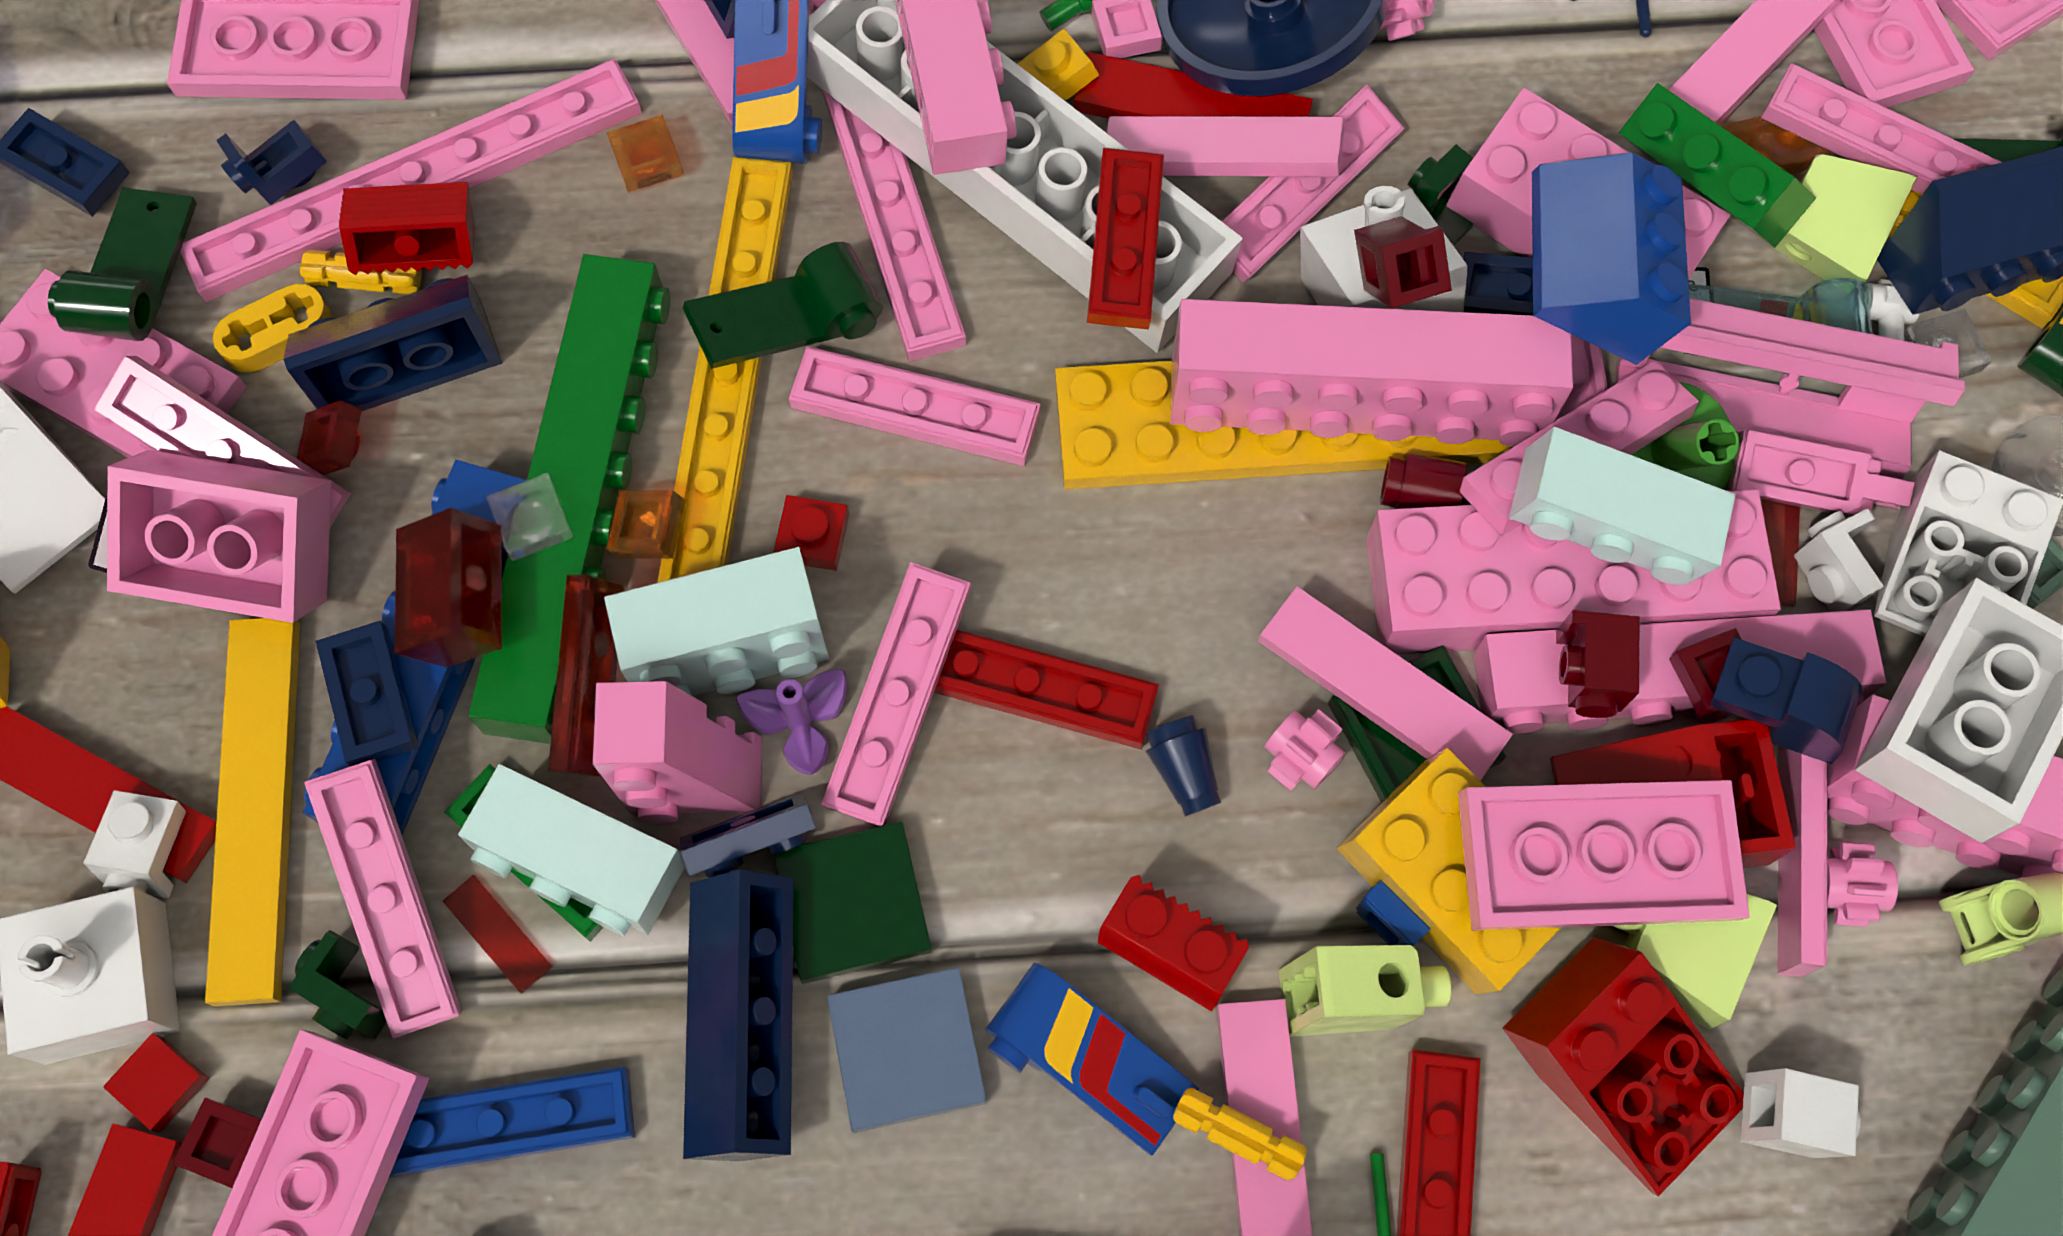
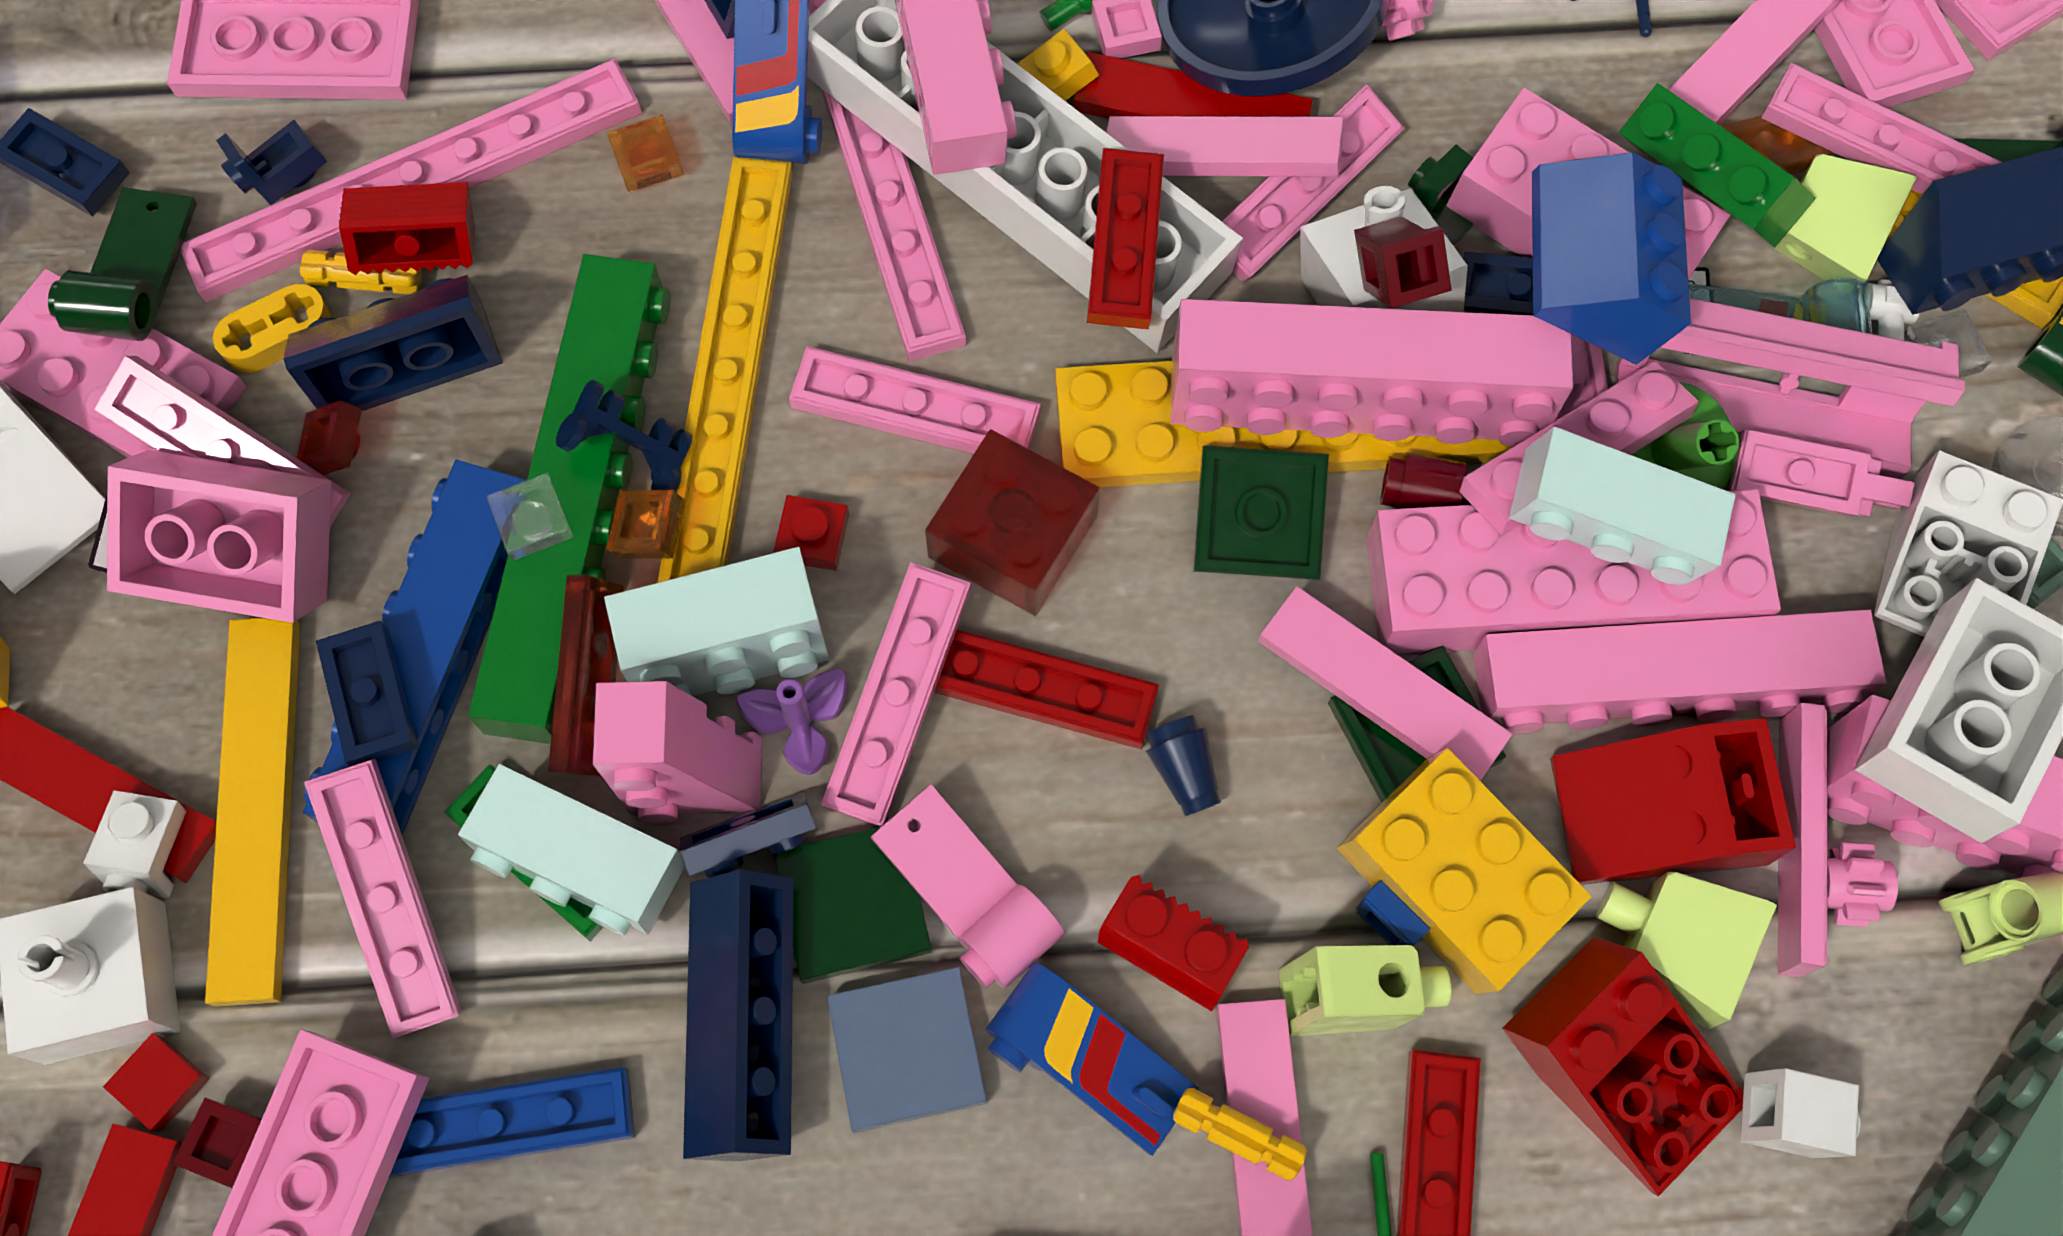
(317, 982): dark green bracket -> none
(448, 588): clear red brick -> none
(497, 934): clear red window -> none
(661, 447): none -> dark blue piece
(820, 303): dark green door -> none
(968, 889): none -> bright pink door
(1012, 522): none -> clear red brick
(1261, 512): none -> dark green tile
(1304, 750): bright pink gear -> none
(1599, 661): dark red brick -> none
(1602, 855): bright pink plate -> none
(1700, 667): dark red plate -> none
(1783, 540): clear red window -> none
(1802, 700): dark blue brick -> none
(1834, 563): white bracket -> none

